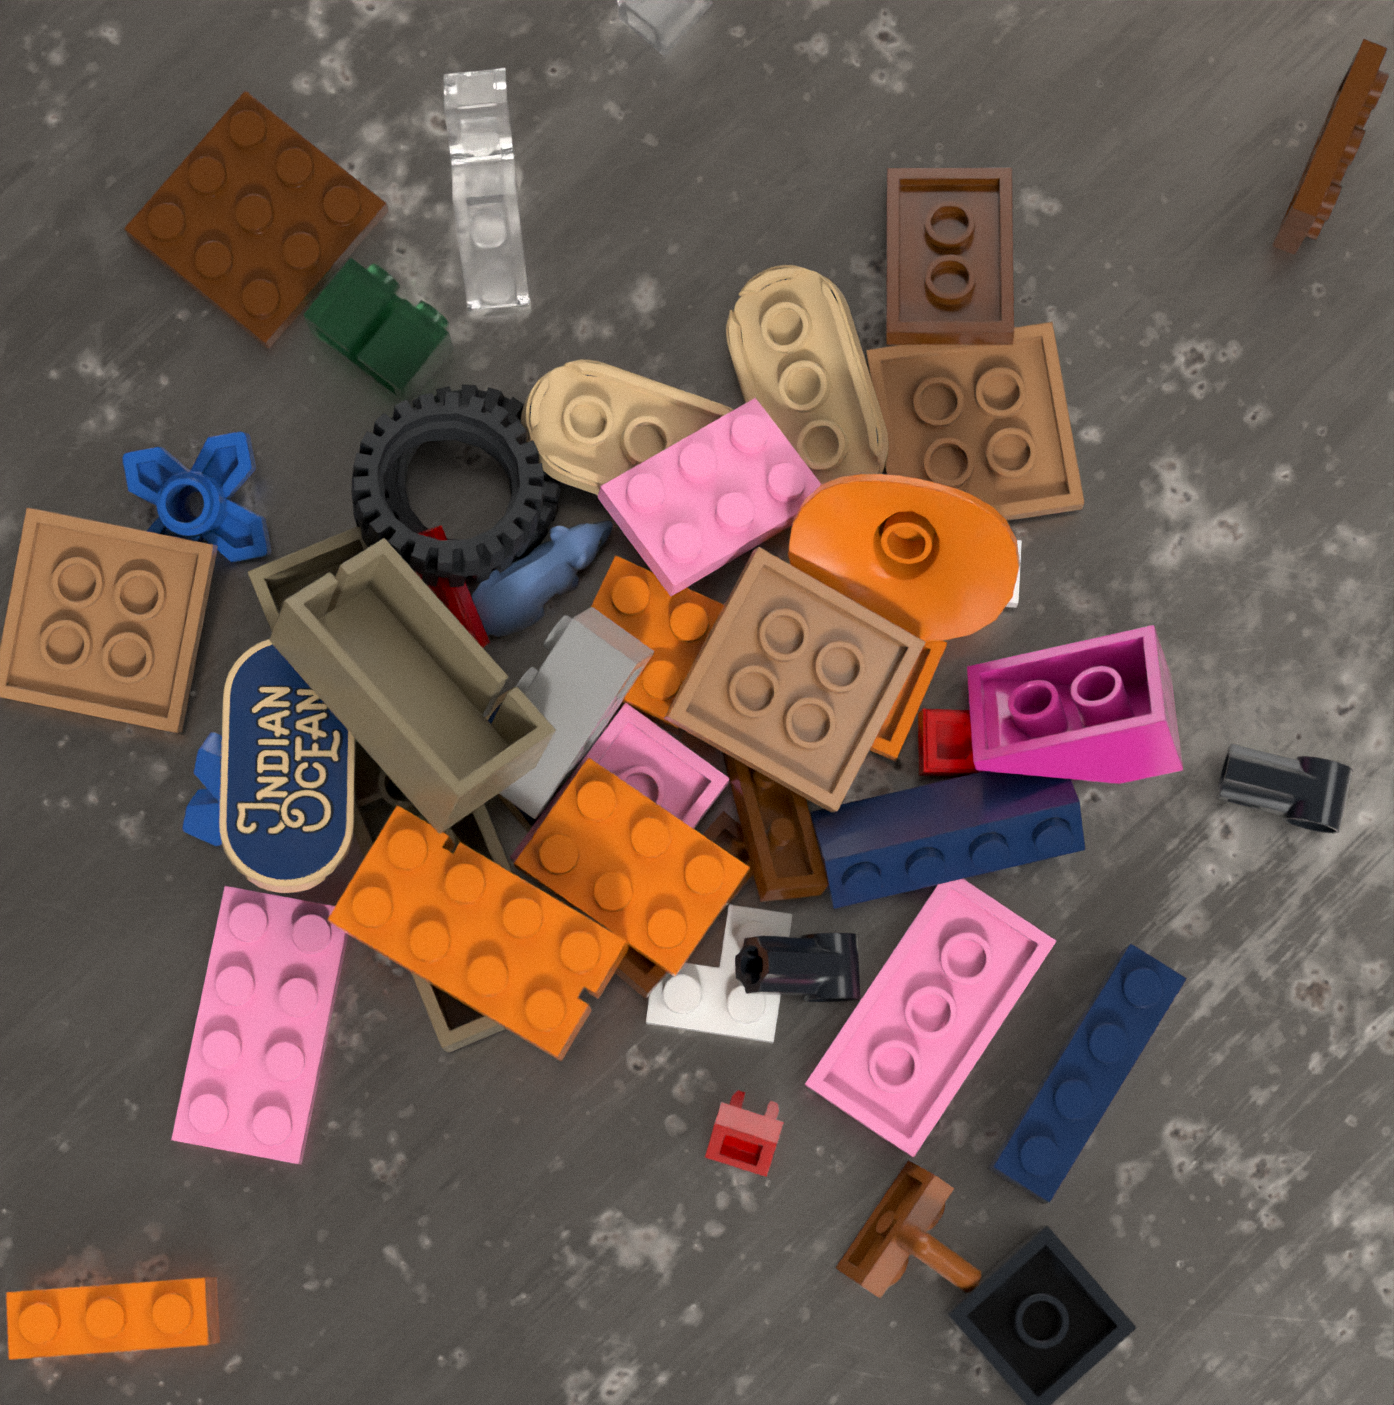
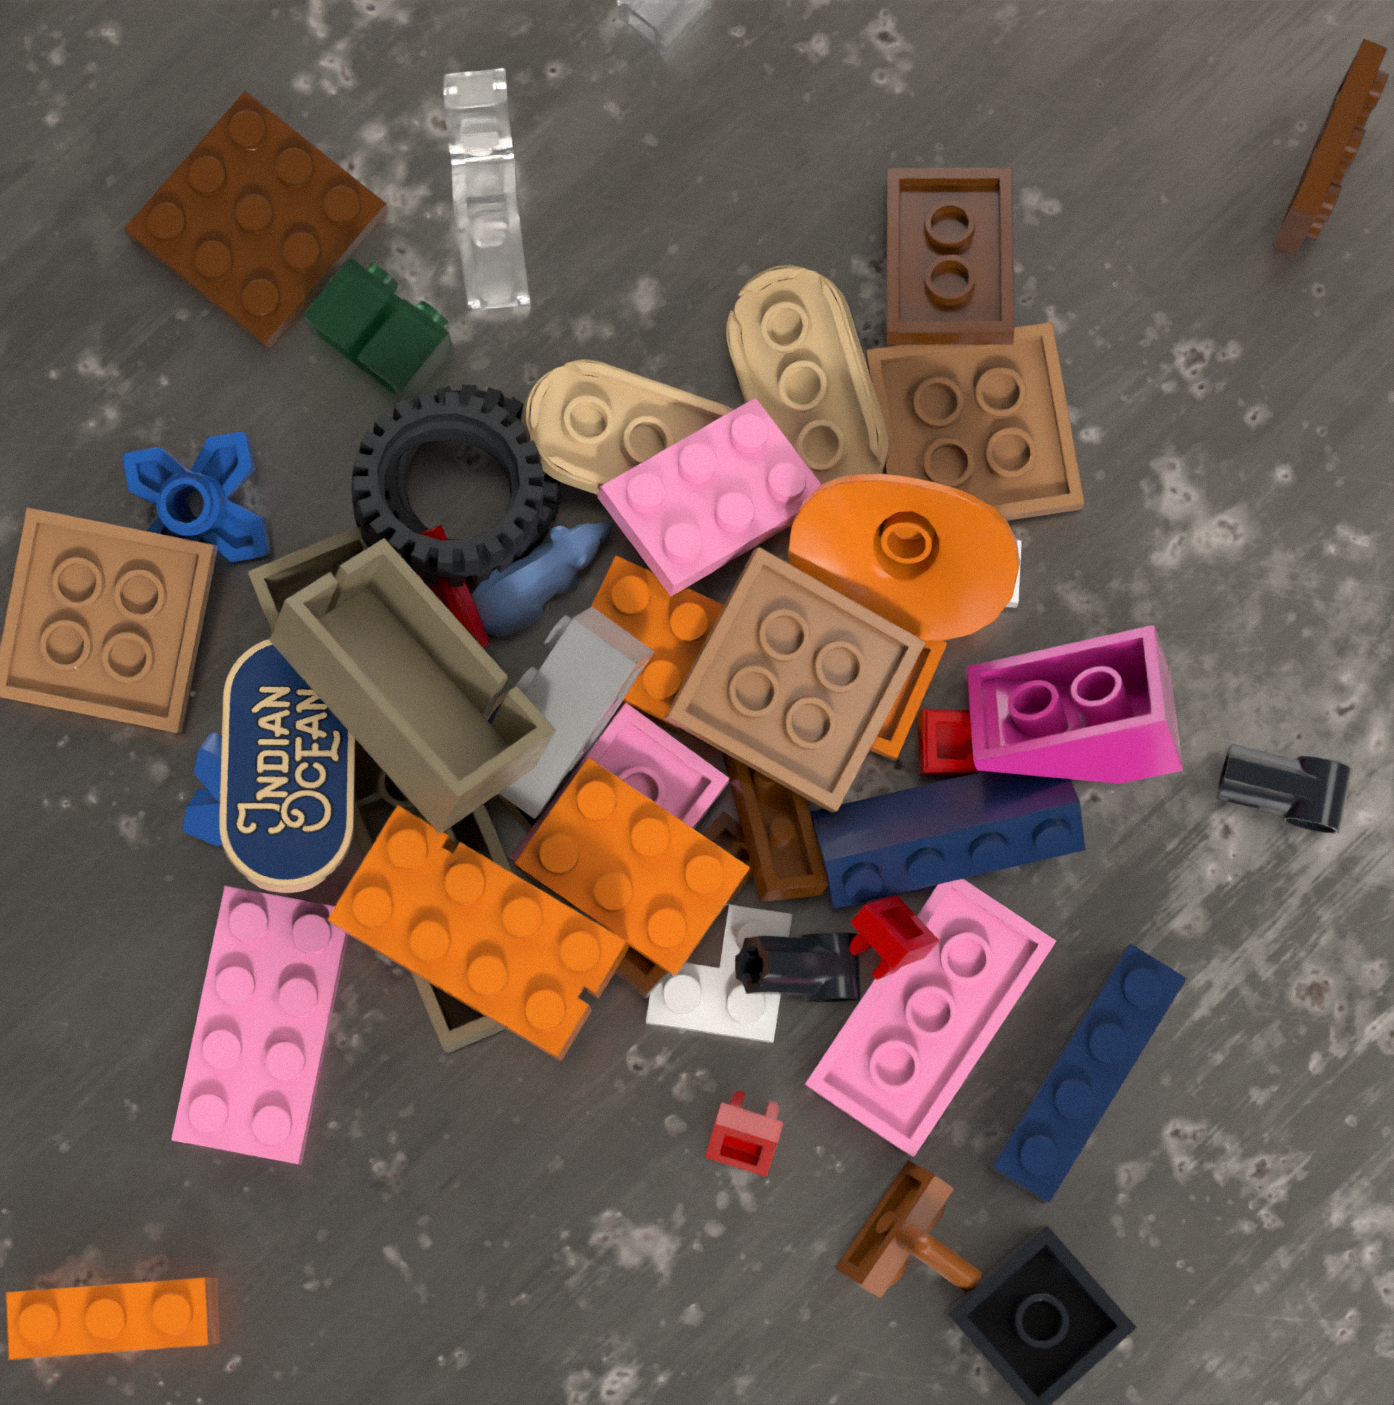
(893, 934): none -> red tile

